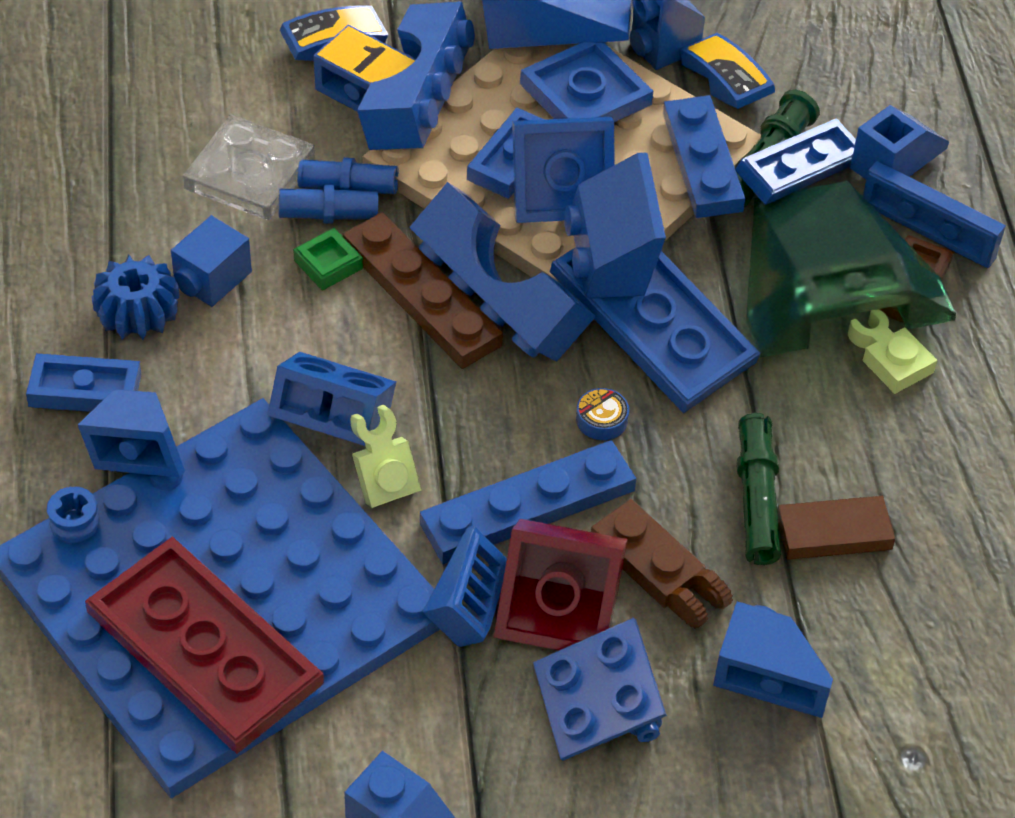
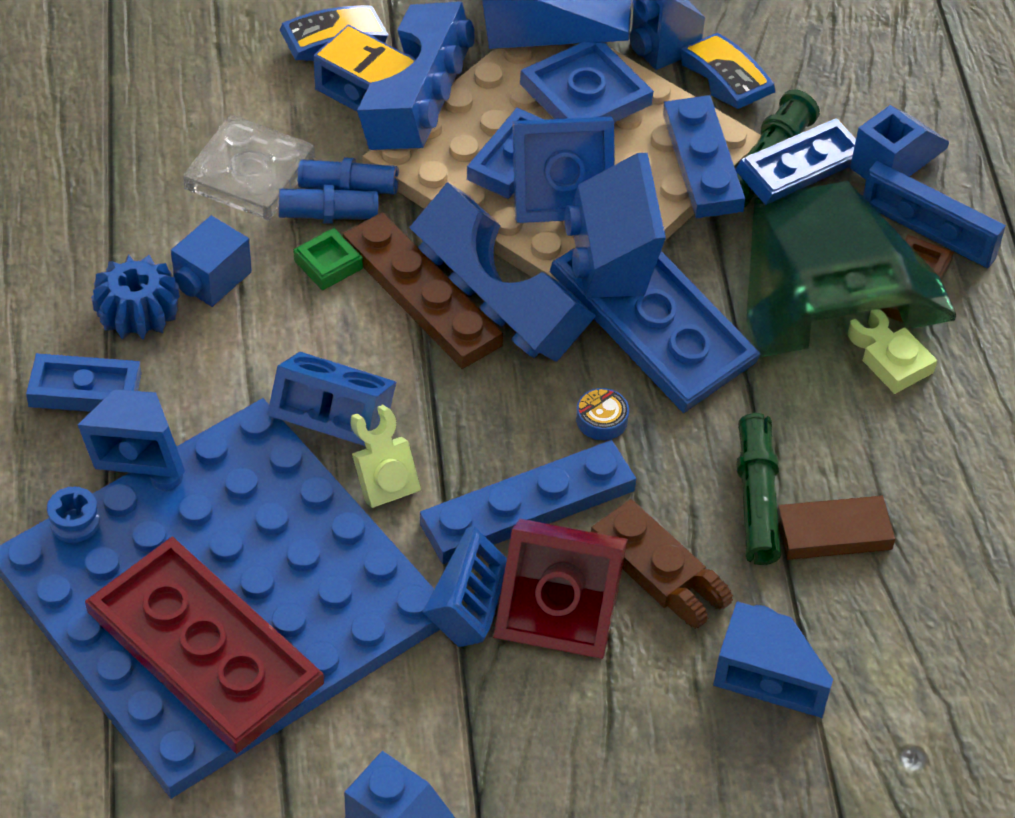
(600, 690): blue hinge -> none

